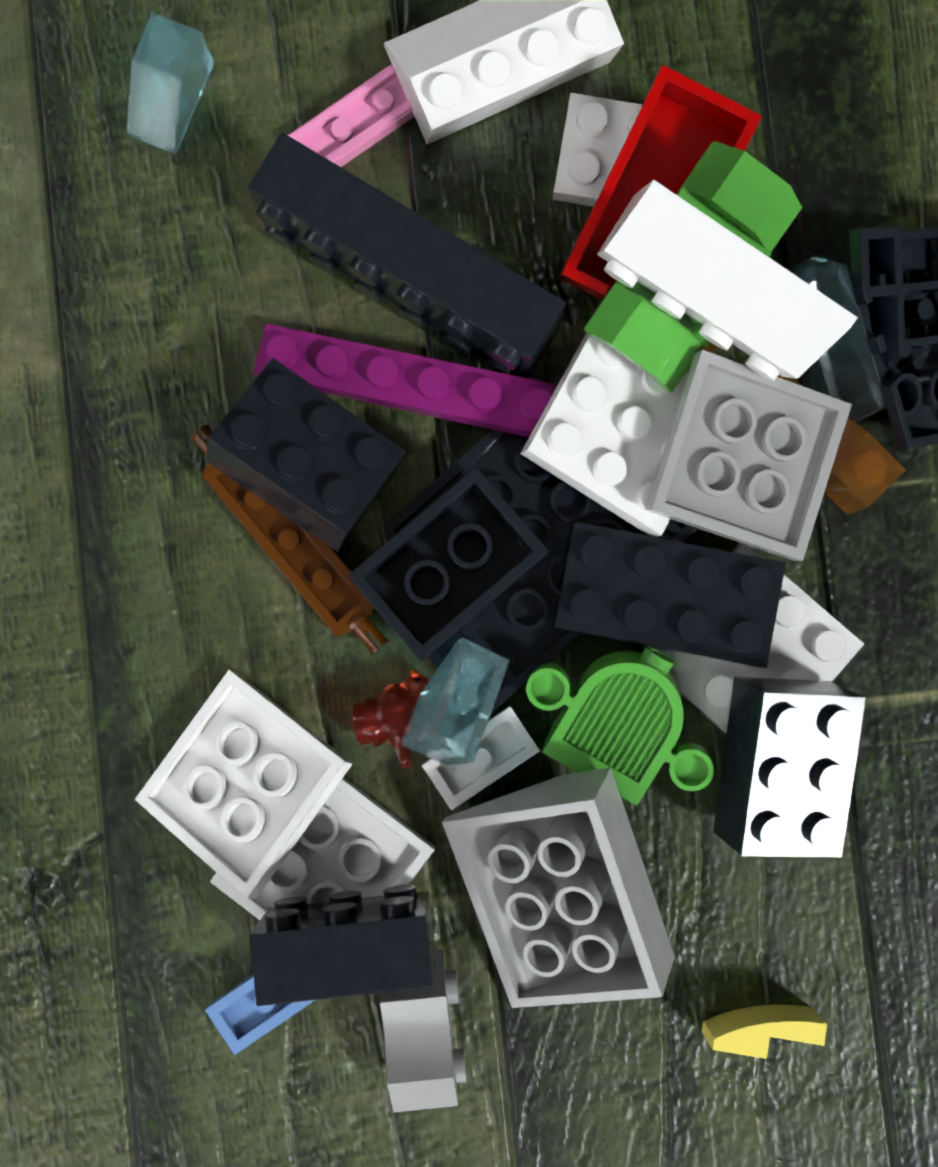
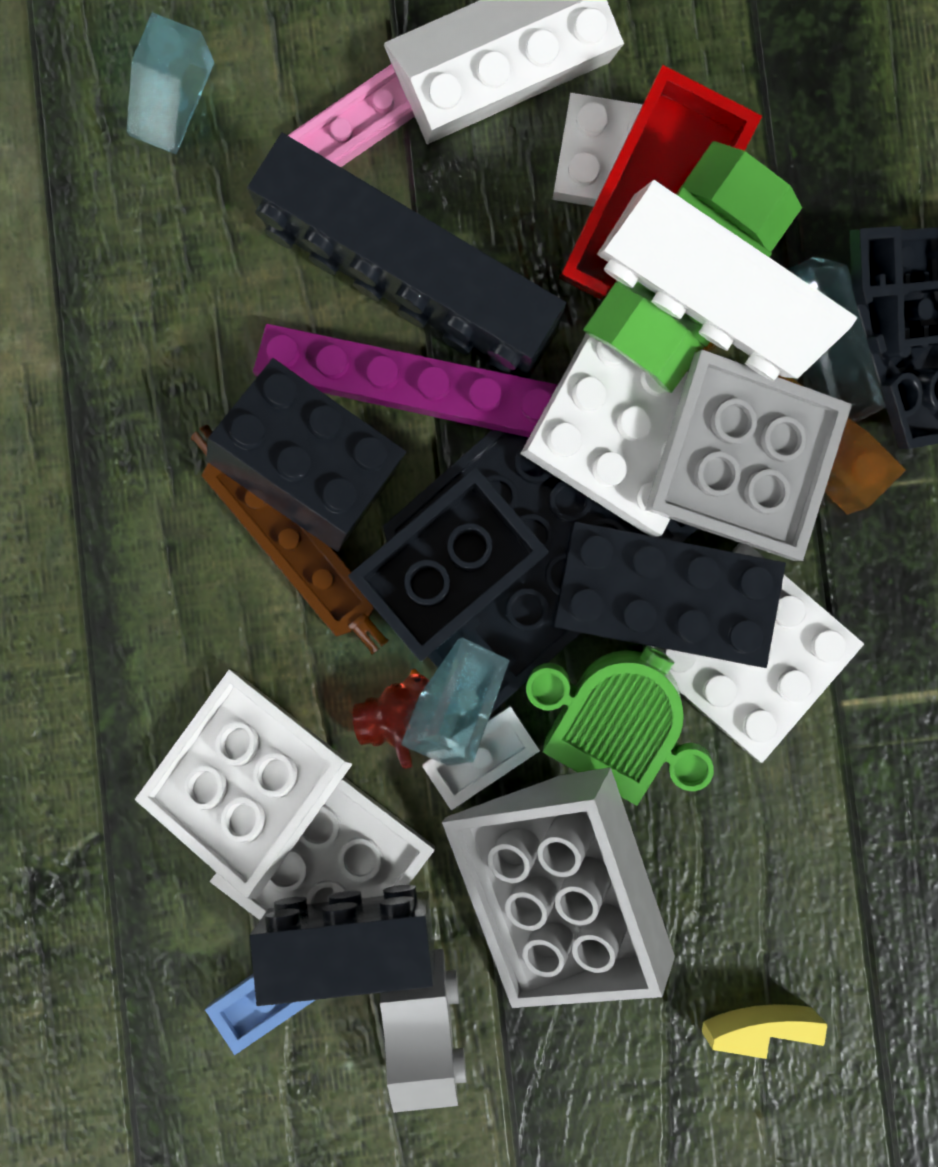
(788, 767): brick -> none

